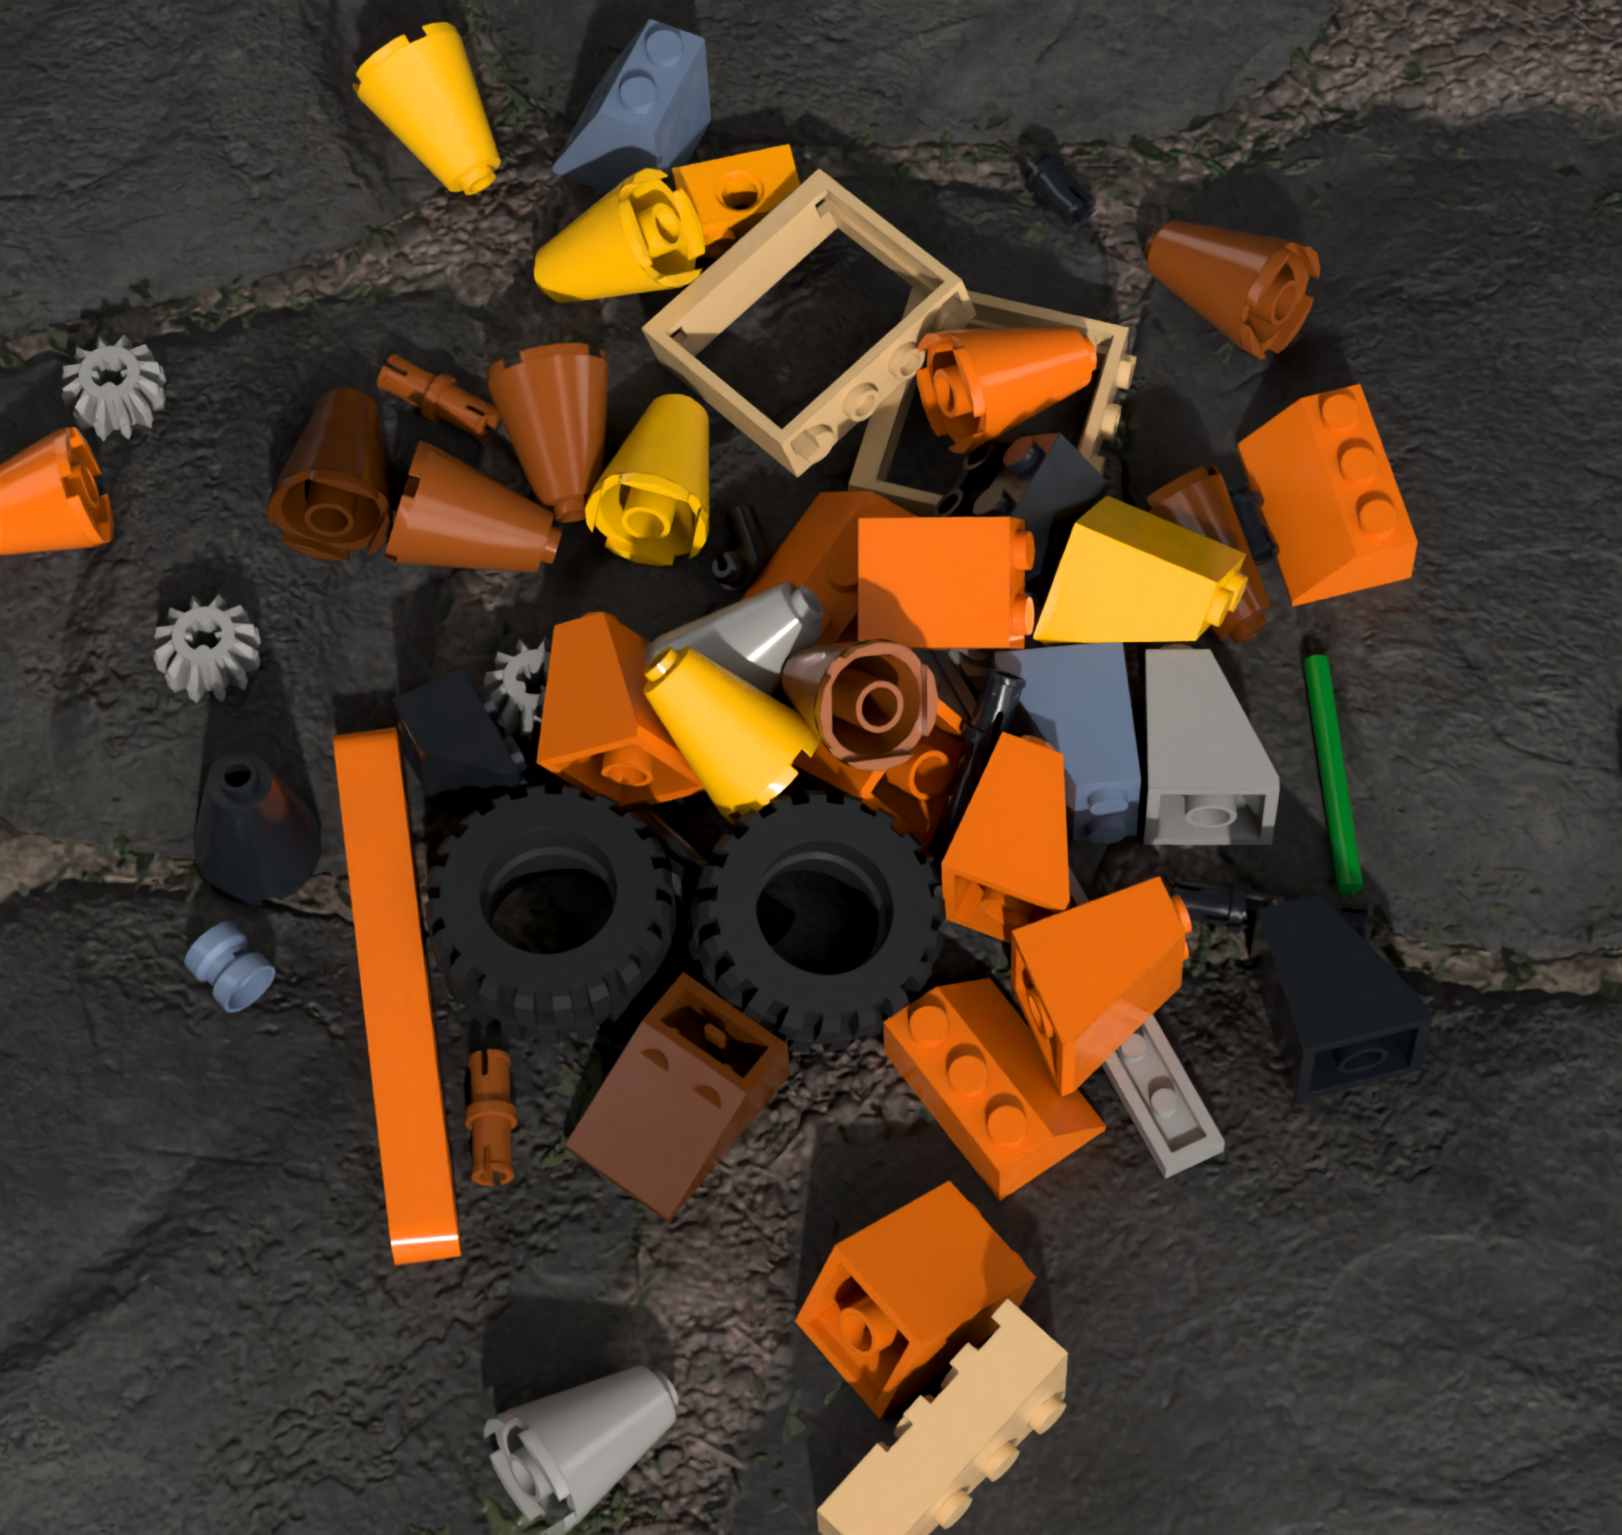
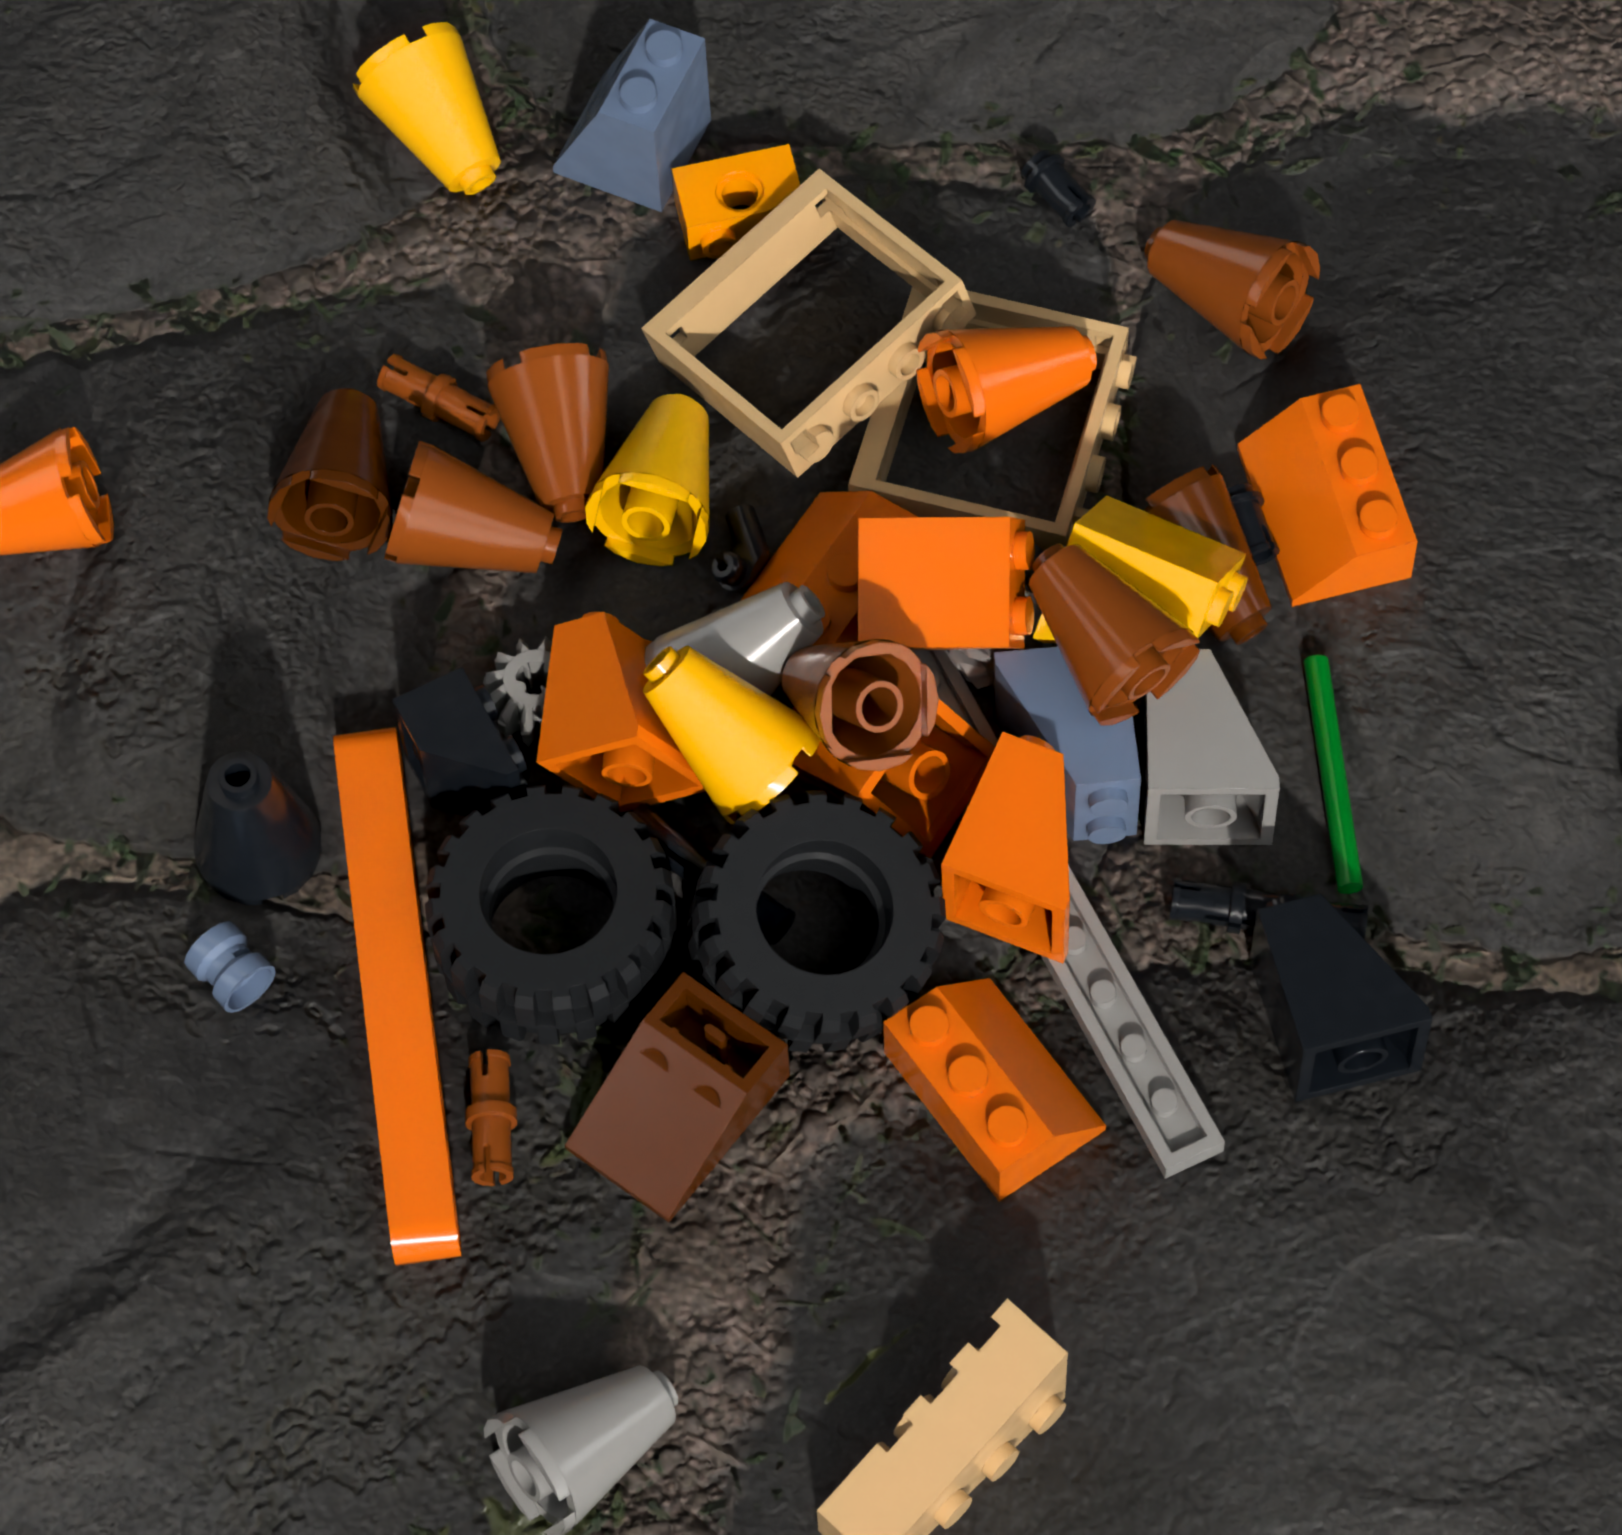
(113, 387): light grey gear -> none
(207, 648): light grey gear -> none
(624, 244): yellow cone -> none
(911, 1296): orange slope -> none
(990, 718): black pin -> none
(1028, 480): black slope -> none
(1098, 975): orange slope -> none
(1109, 632): none -> dark orange cone

